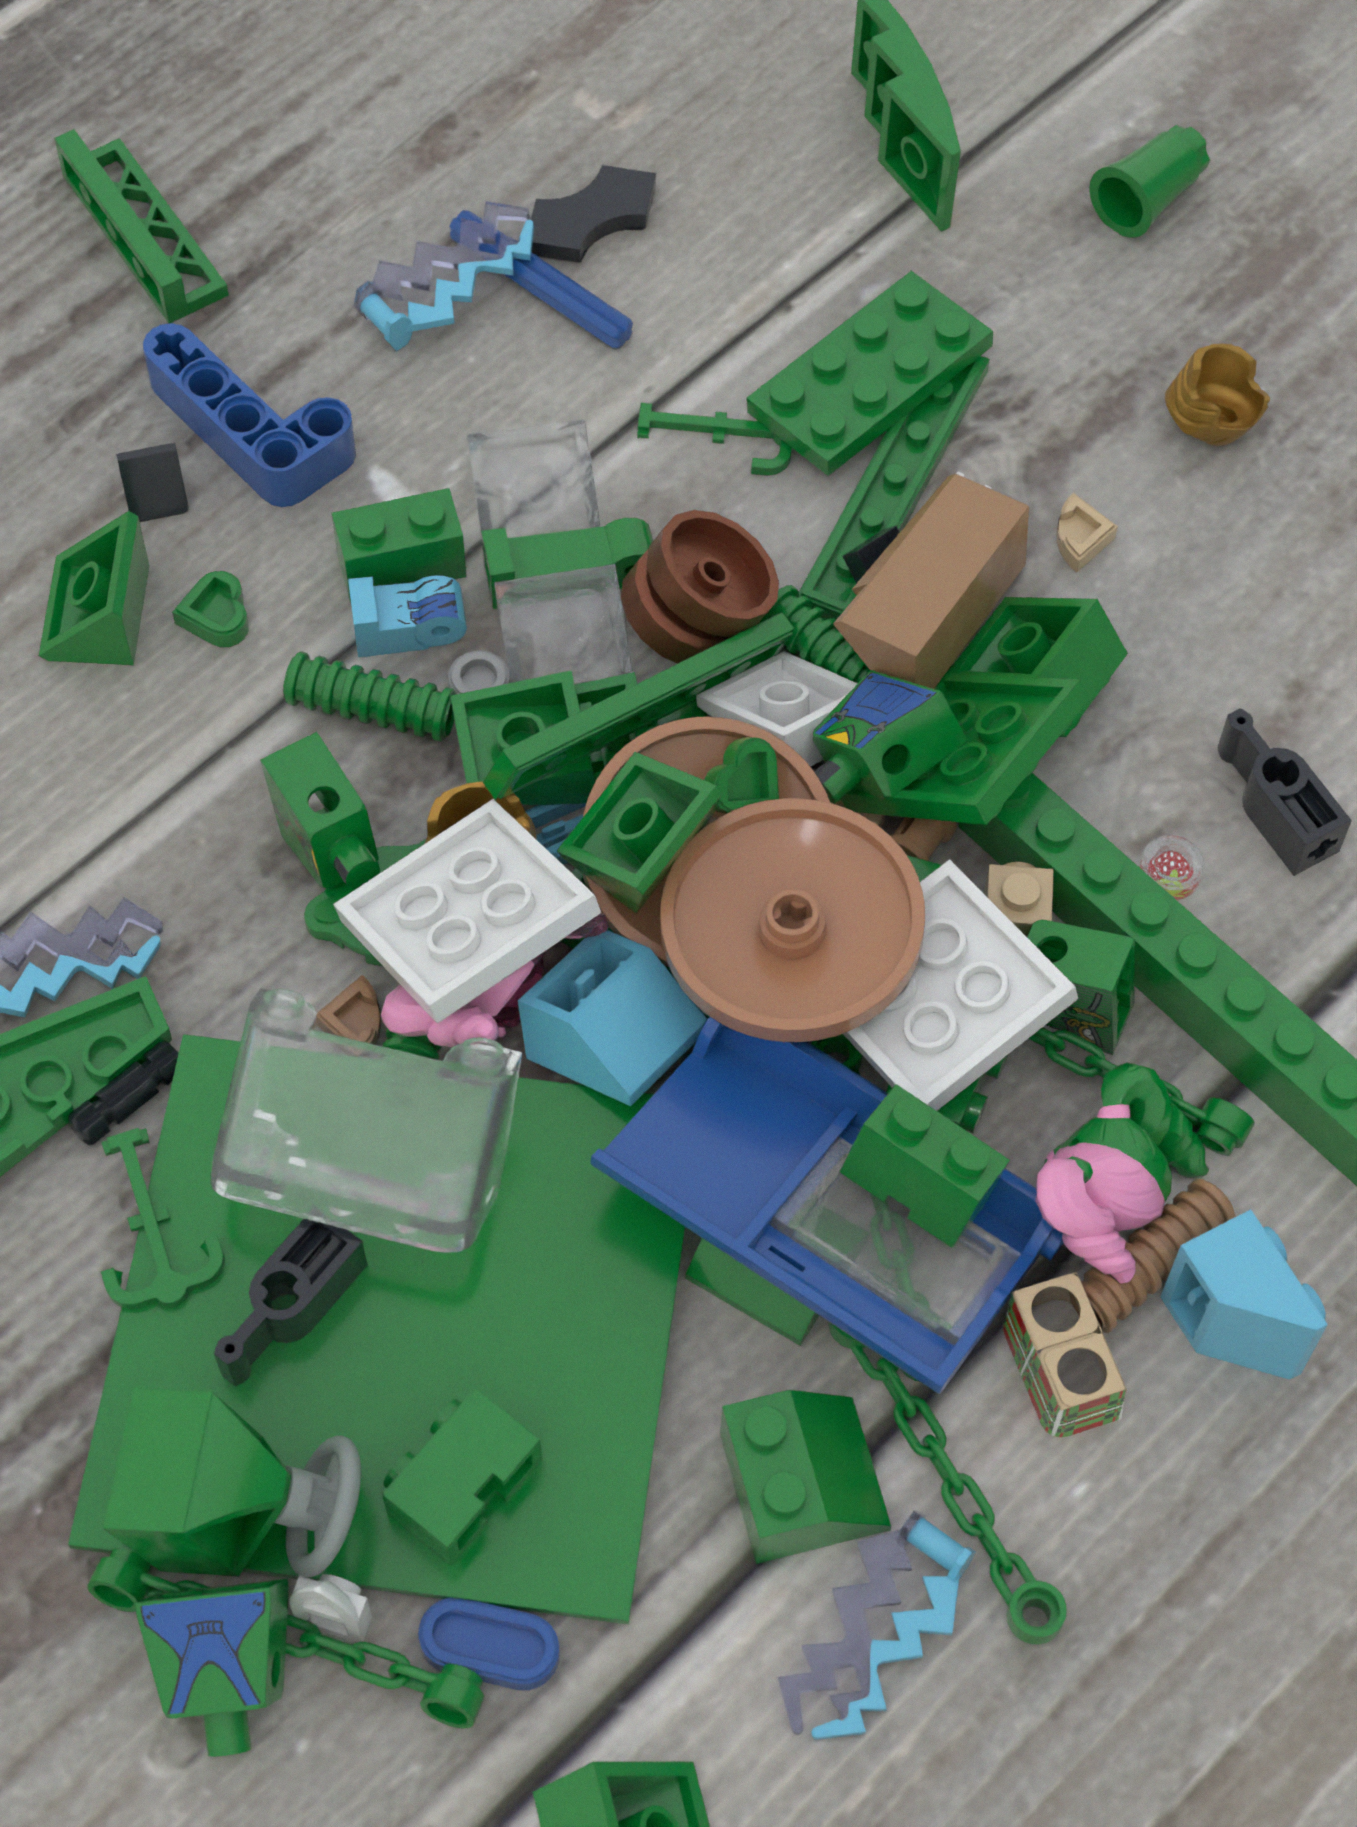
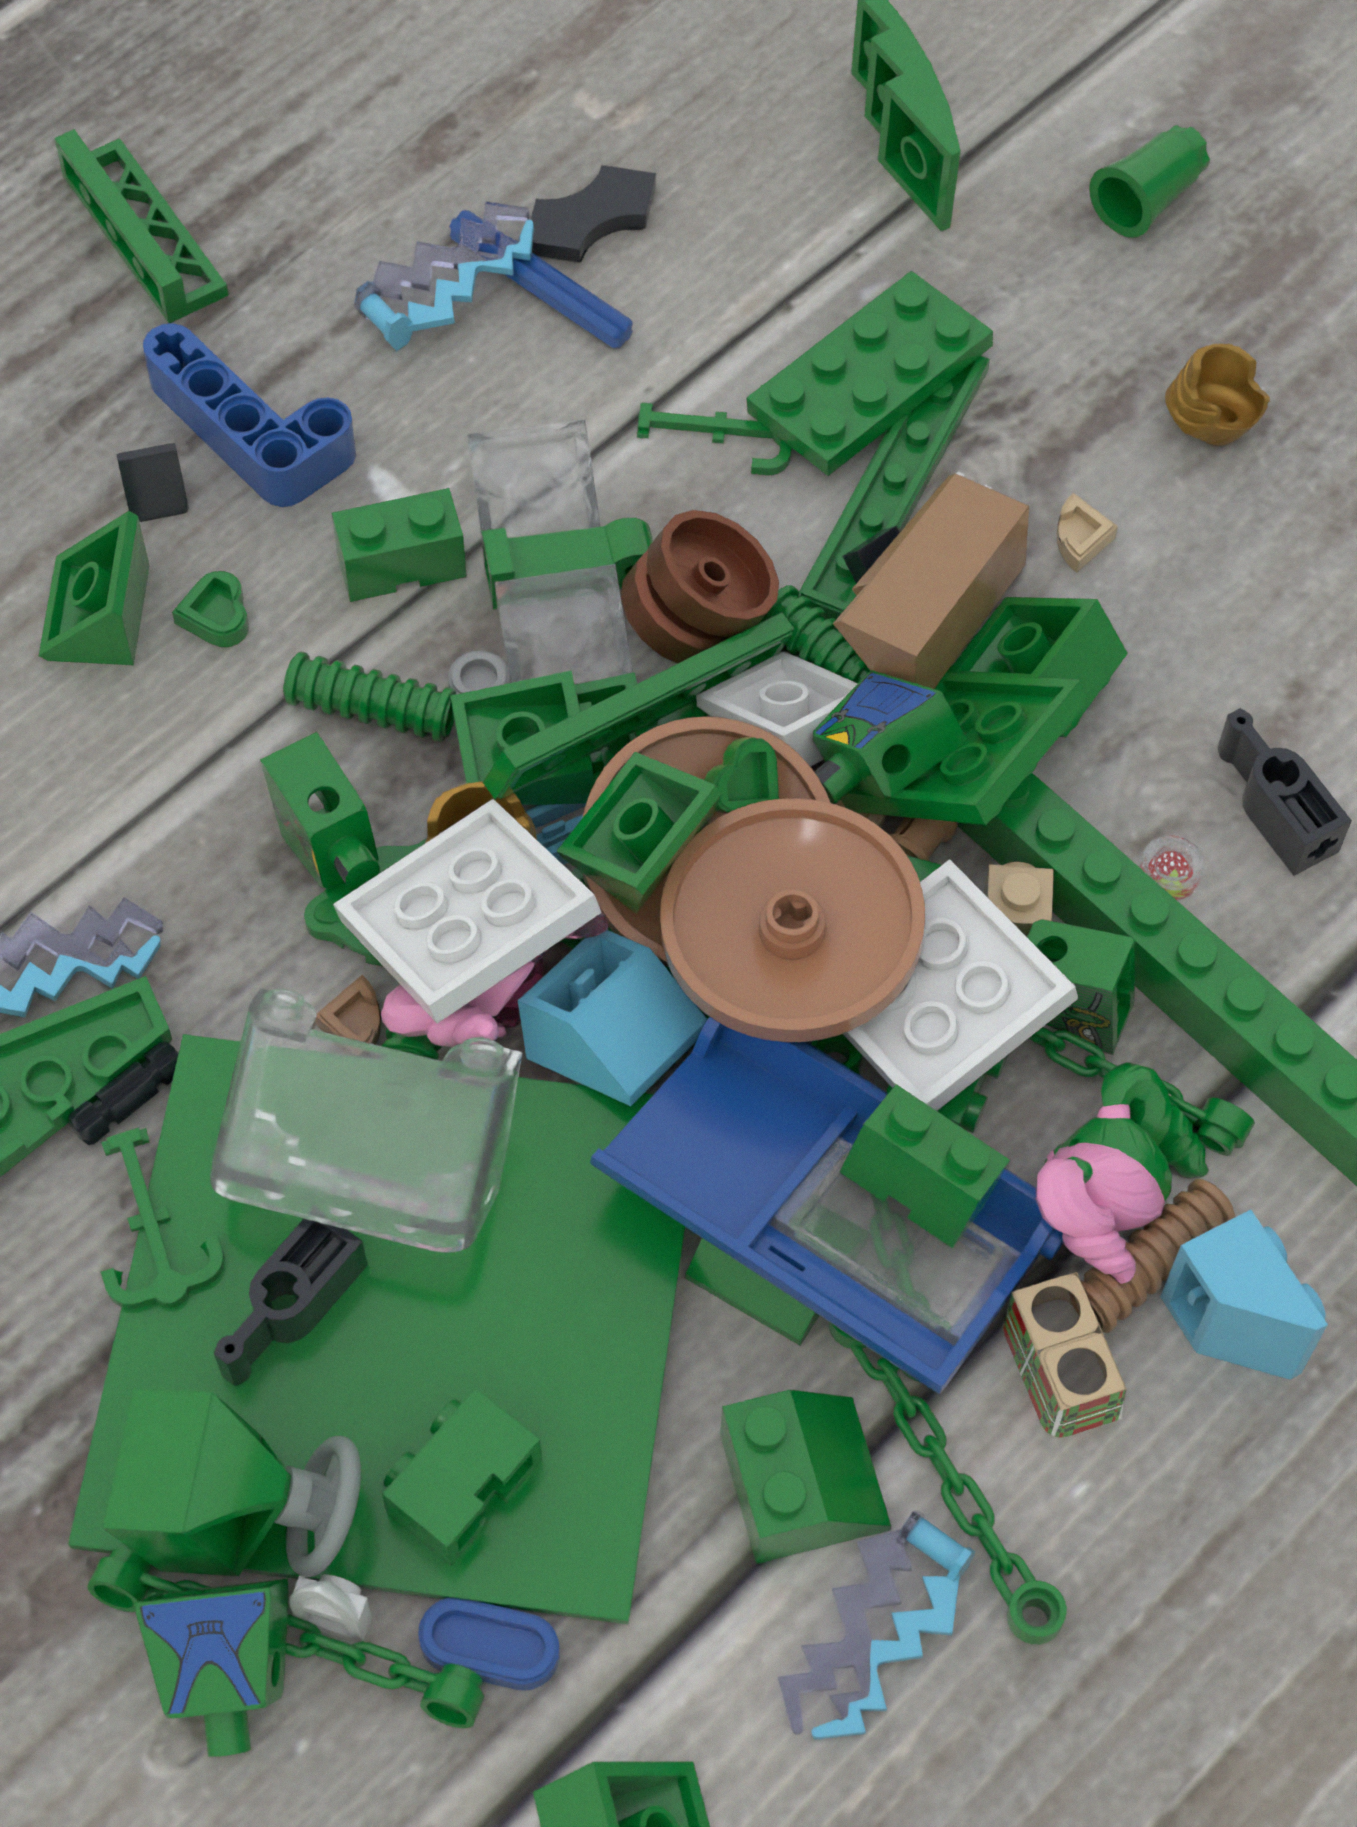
(406, 615): medium azure leg -> none

